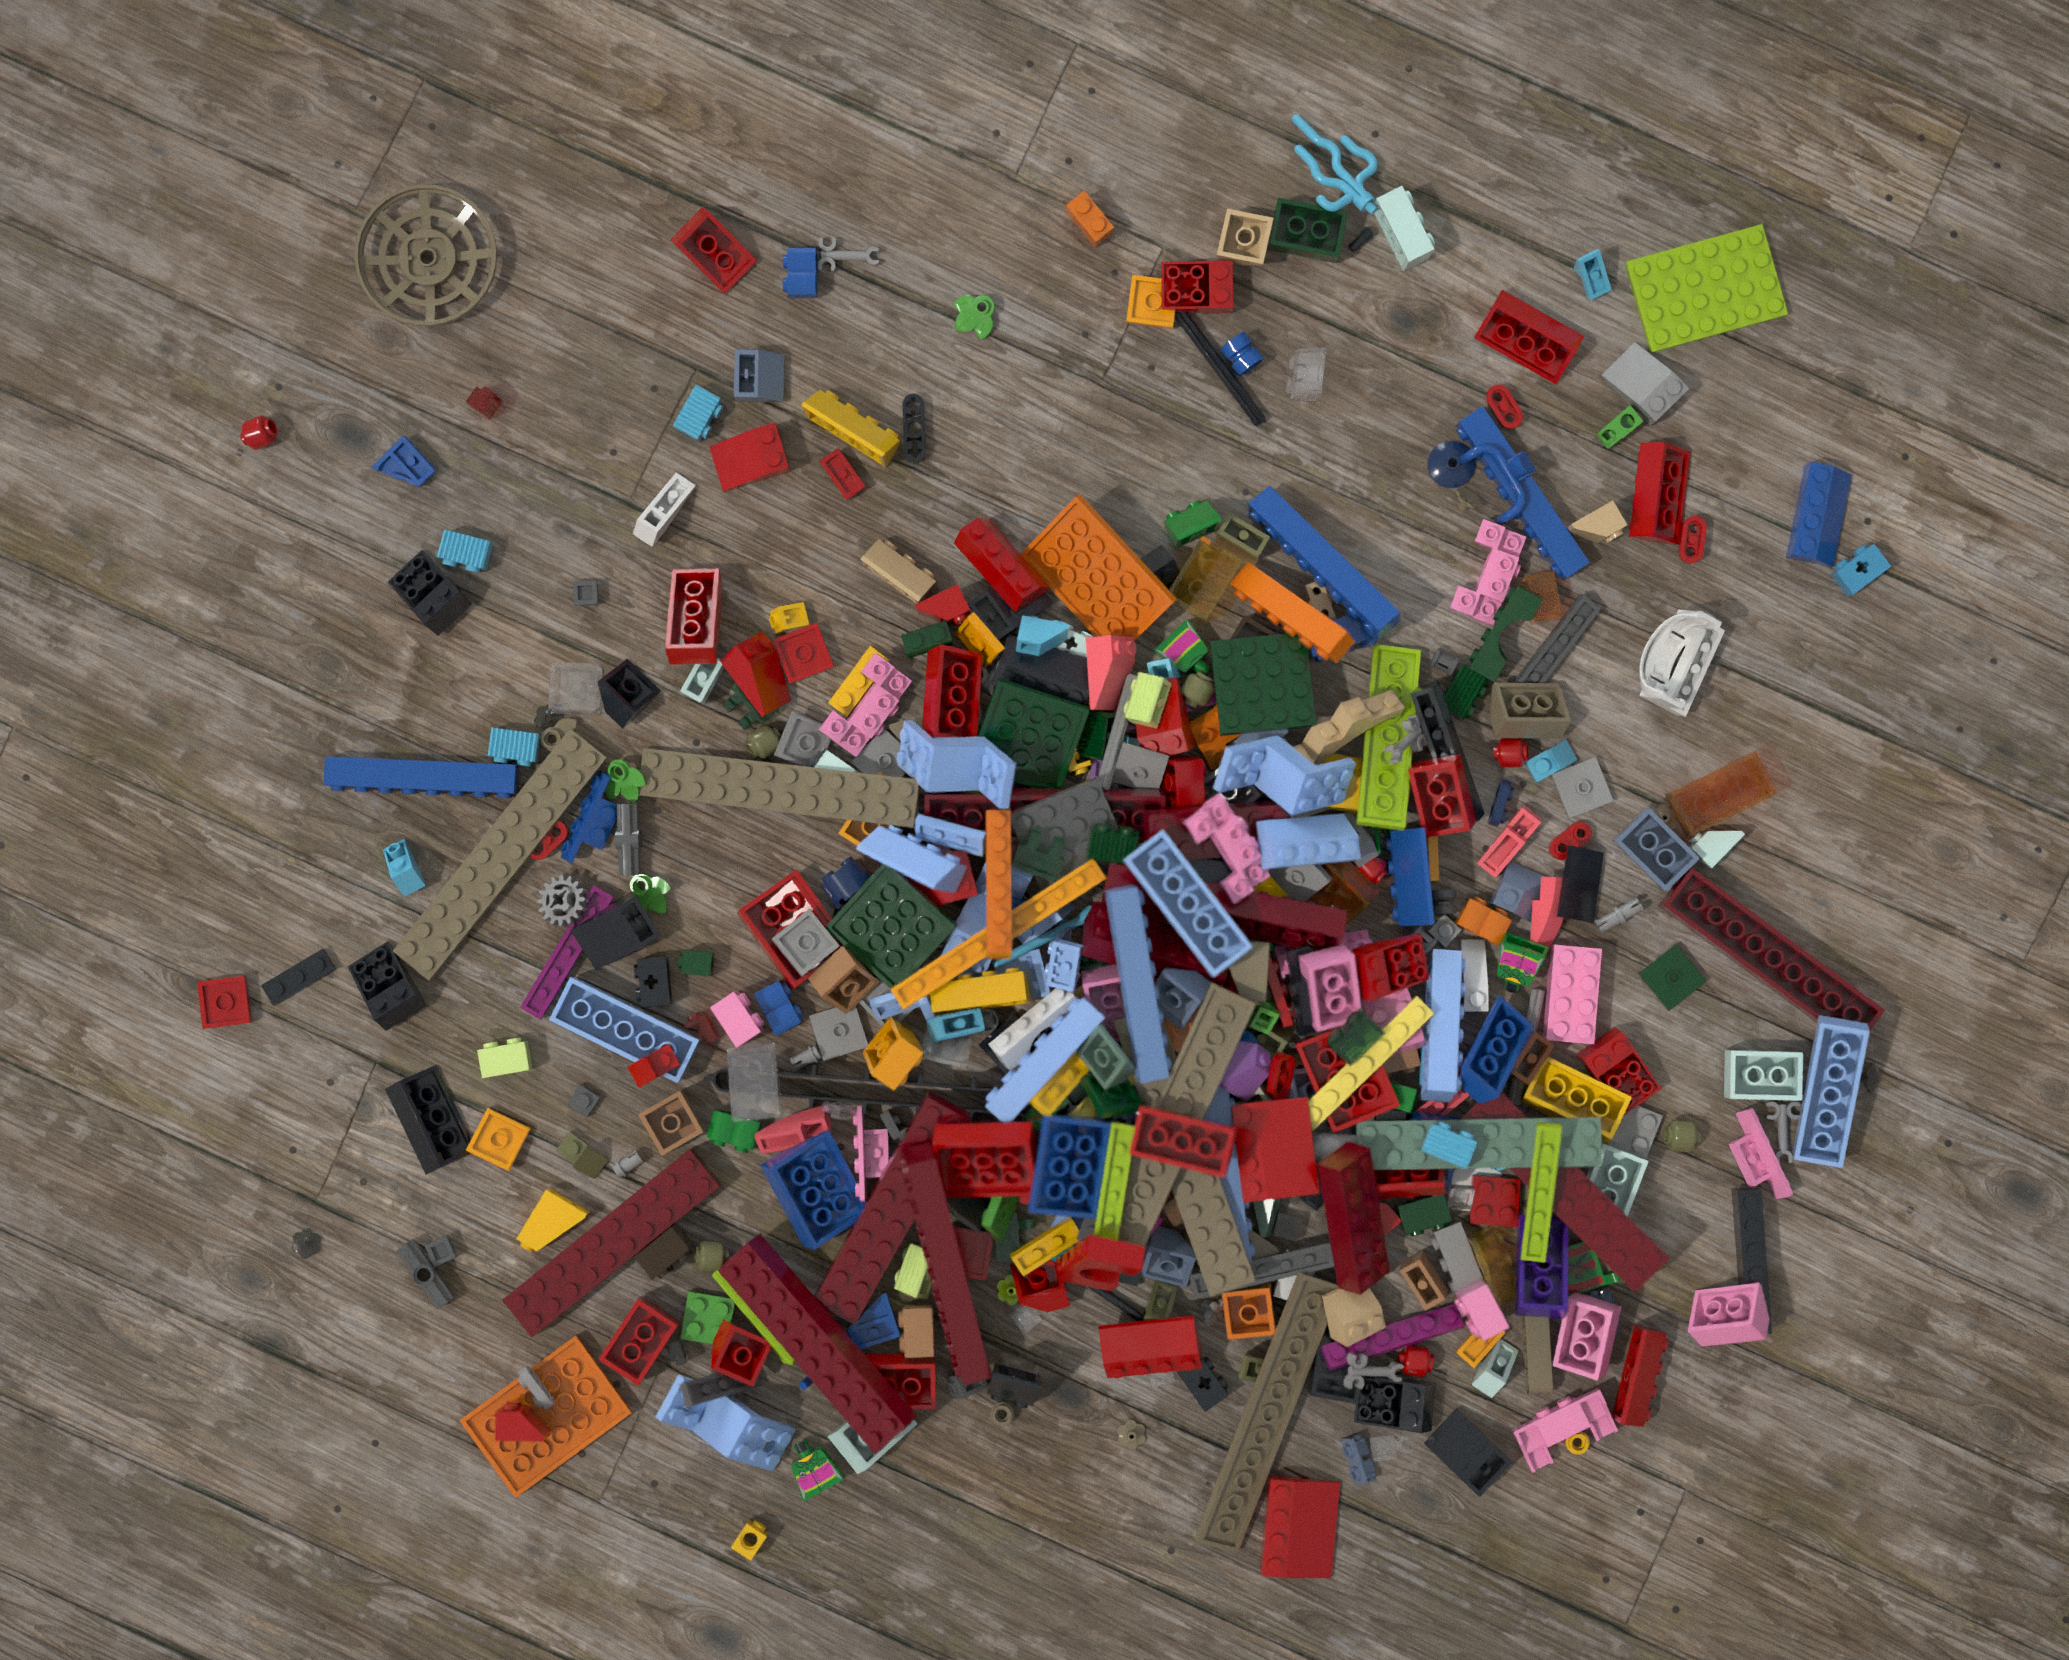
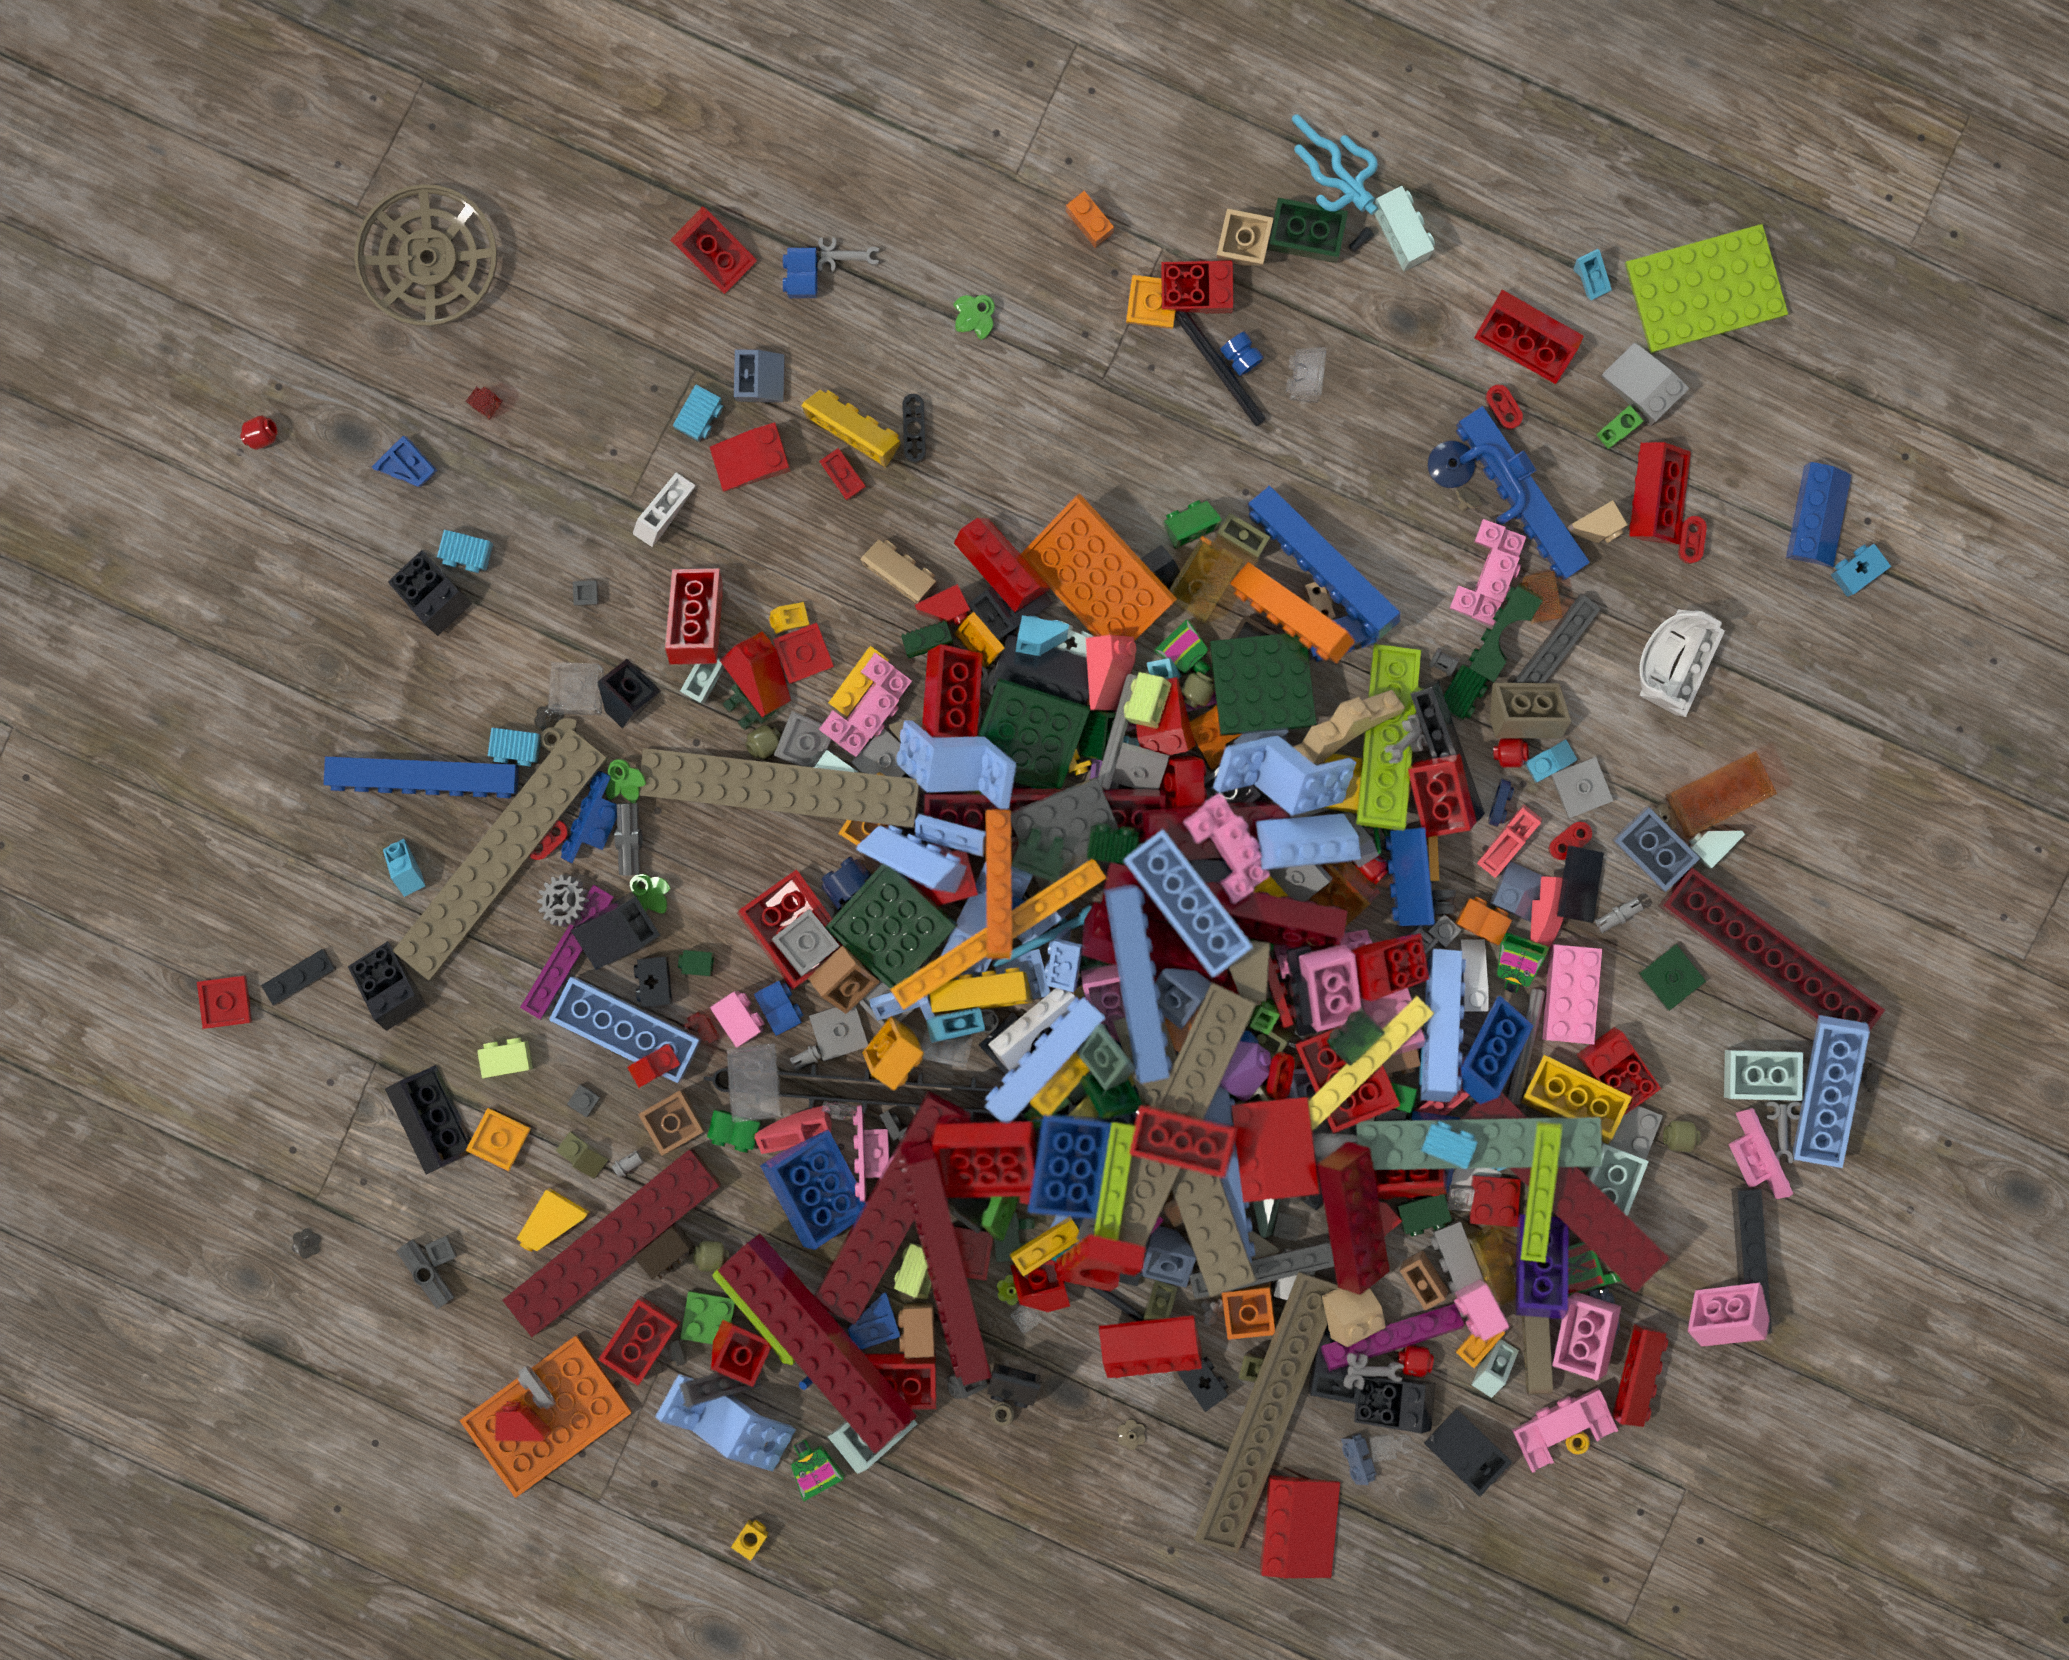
(1531, 1058): reddish brown brick -> none

